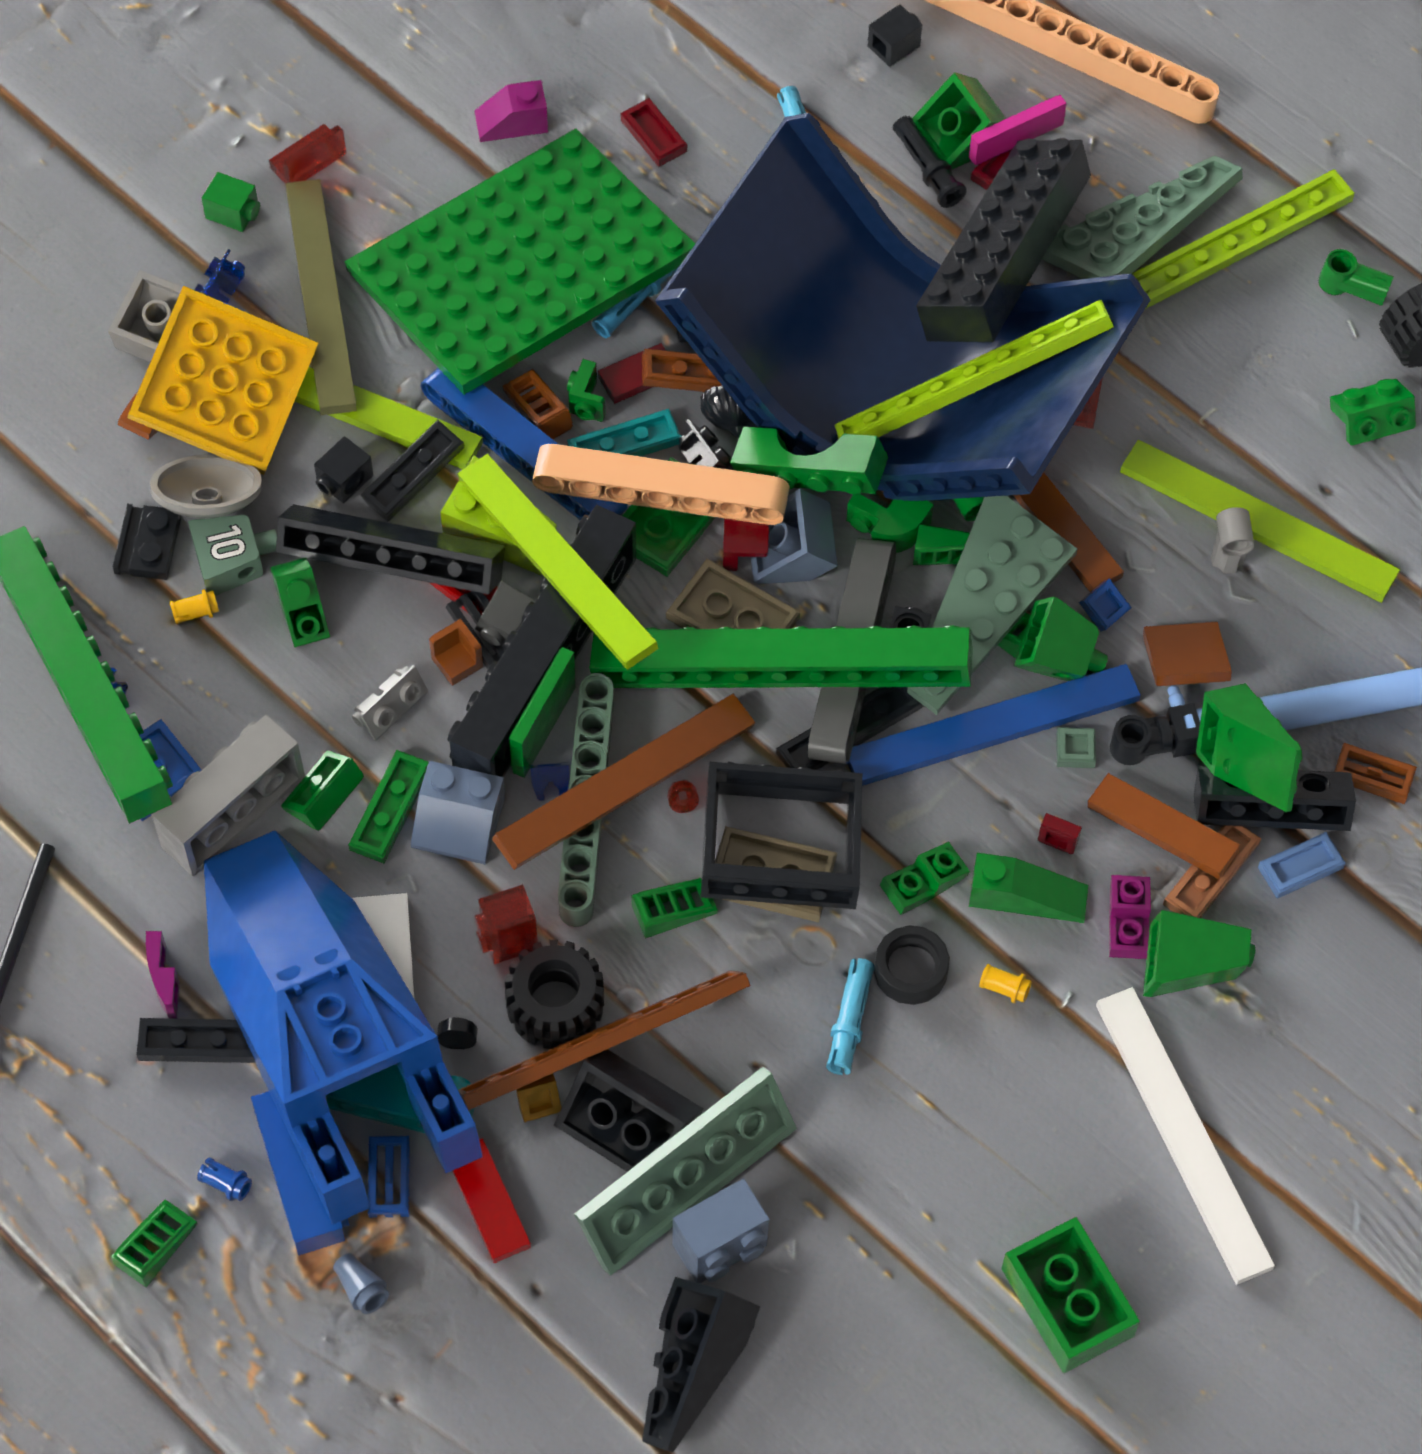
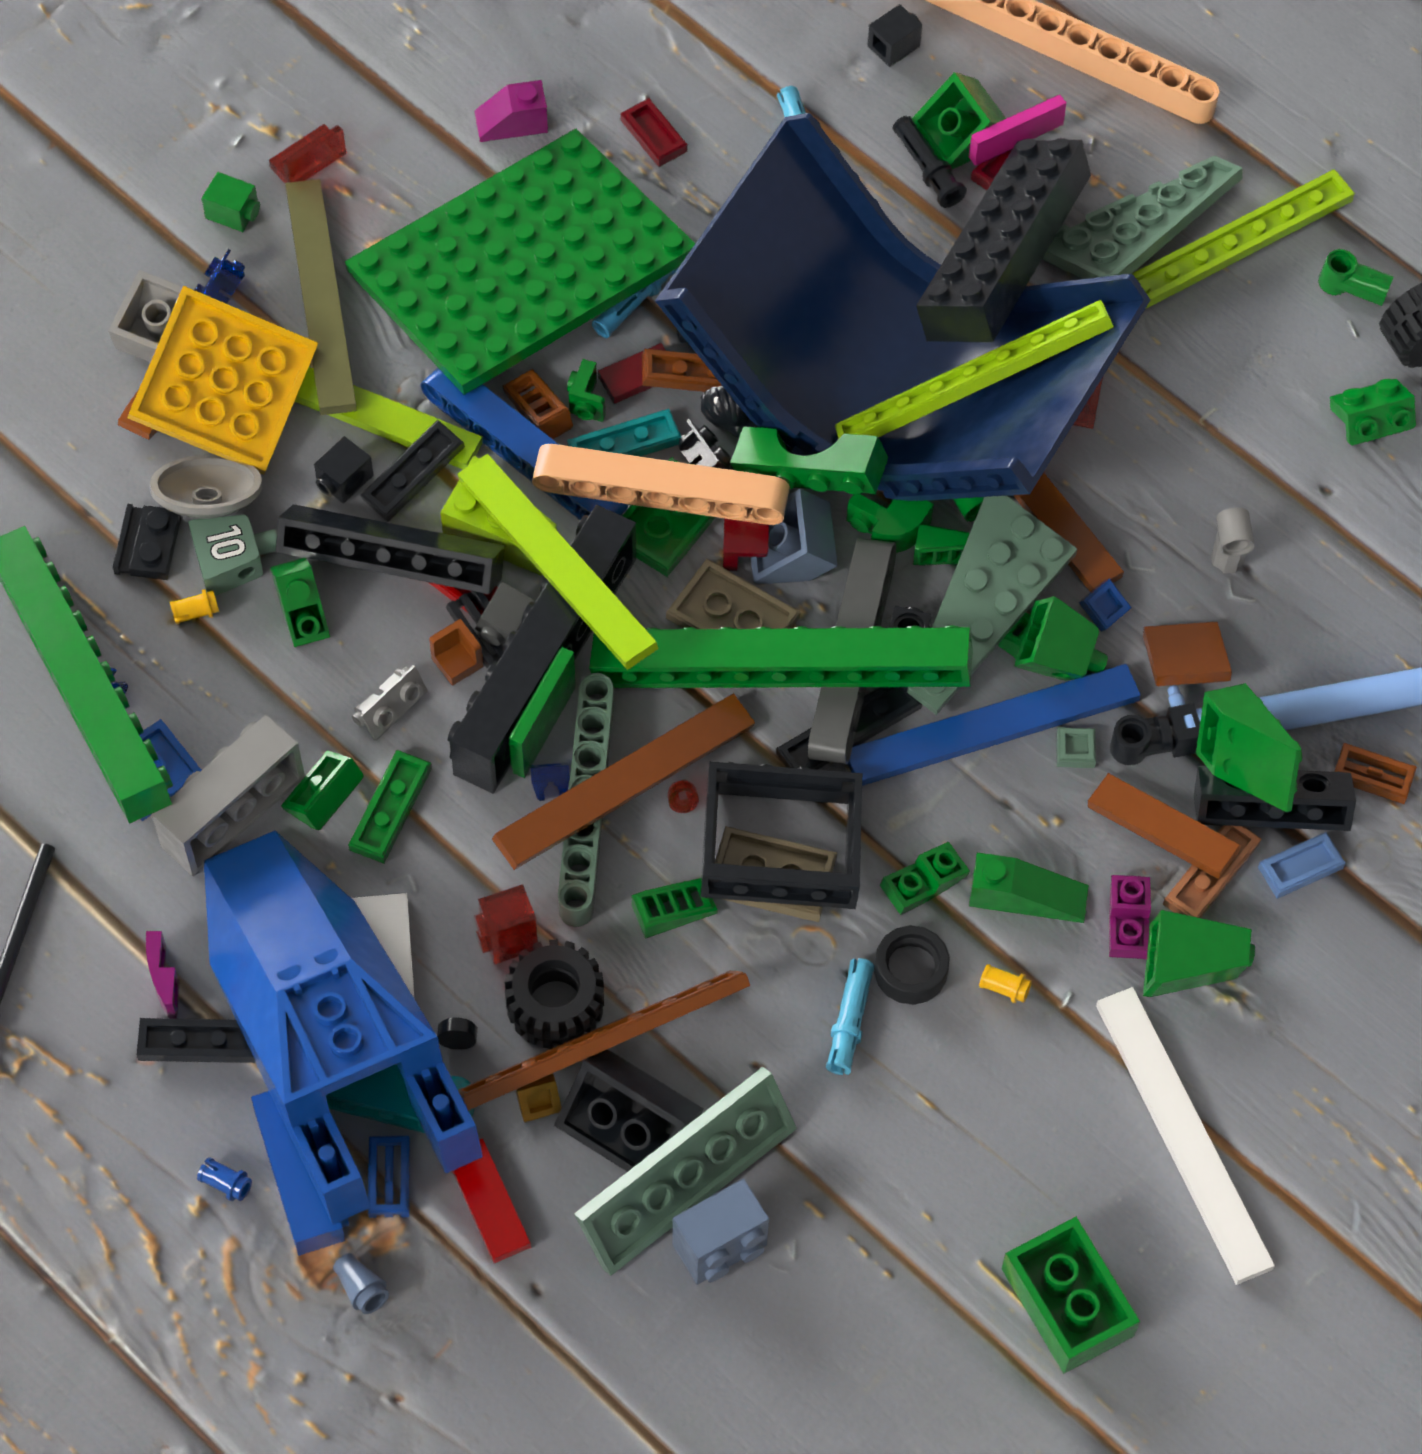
(146, 1273): green slope -> none
(457, 812): sand blue slope -> none
(700, 1345): black wedge -> none
(1059, 833): dark red tile -> none
(1268, 523): lime tile -> none

